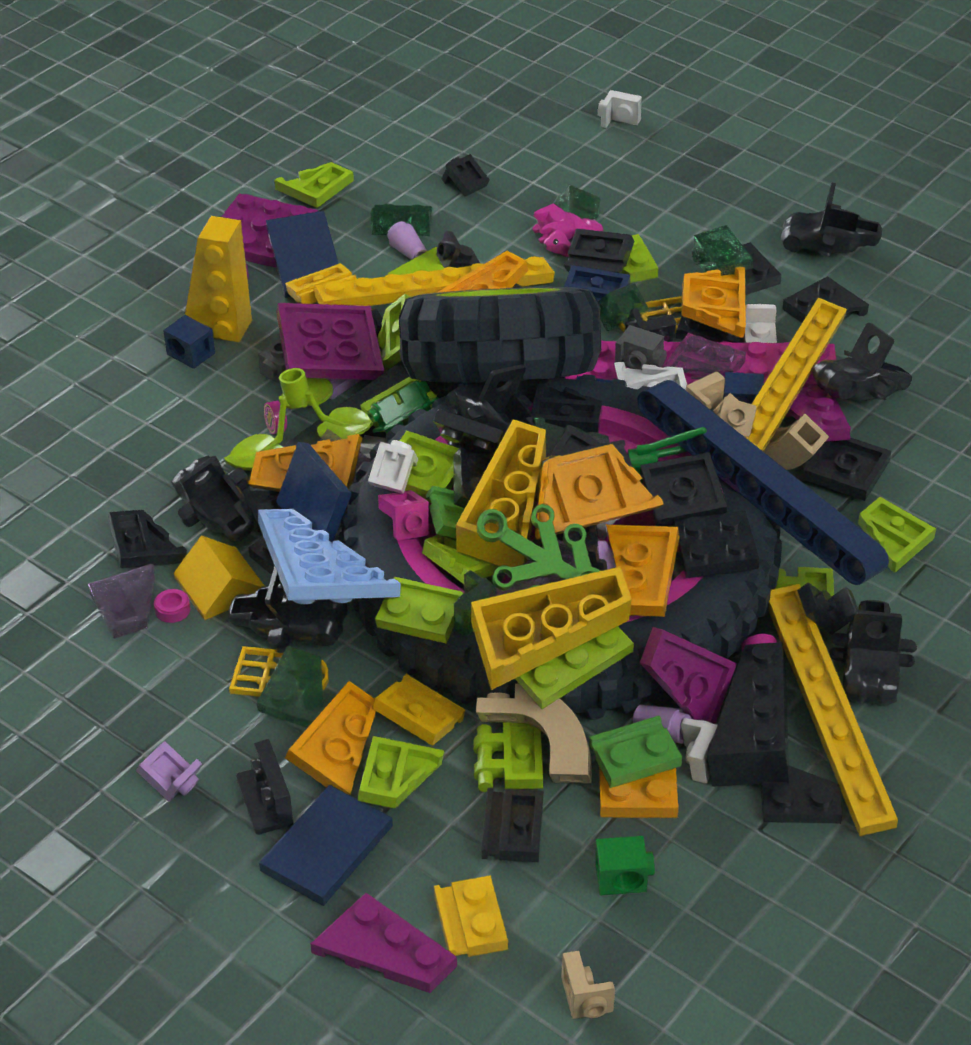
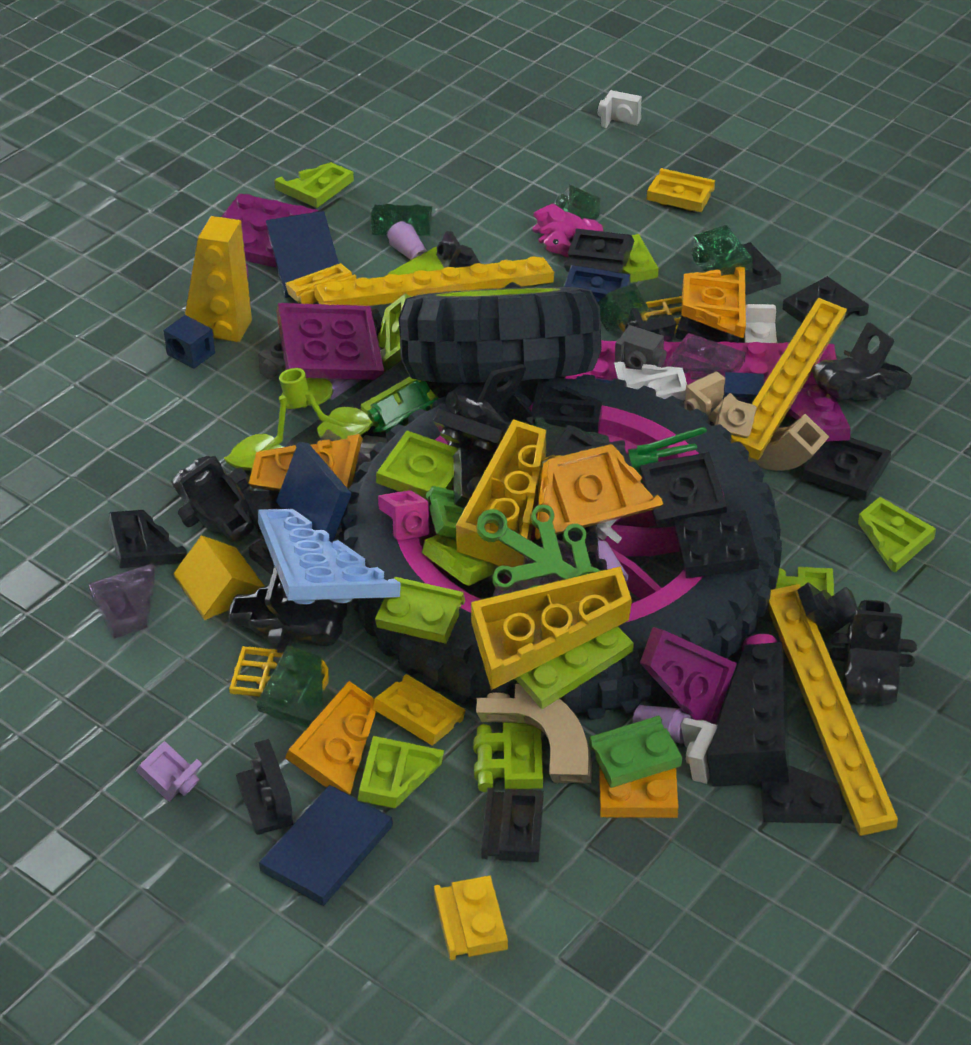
(172, 605): dark pink tile -> none
(271, 415): dark pink tile -> none
(387, 943): magenta wing -> none
(392, 466): white bracket -> none
(465, 174): black bracket -> none
(475, 589): clear green bracket -> none
(497, 273): light orange wing -> none
(583, 995): tan bracket -> none
(623, 865): green brick -> none
(647, 564): light orange wing -> none
(680, 190): none -> yellow plate
(766, 484): dark blue beam -> none
(829, 230): black piece -> none

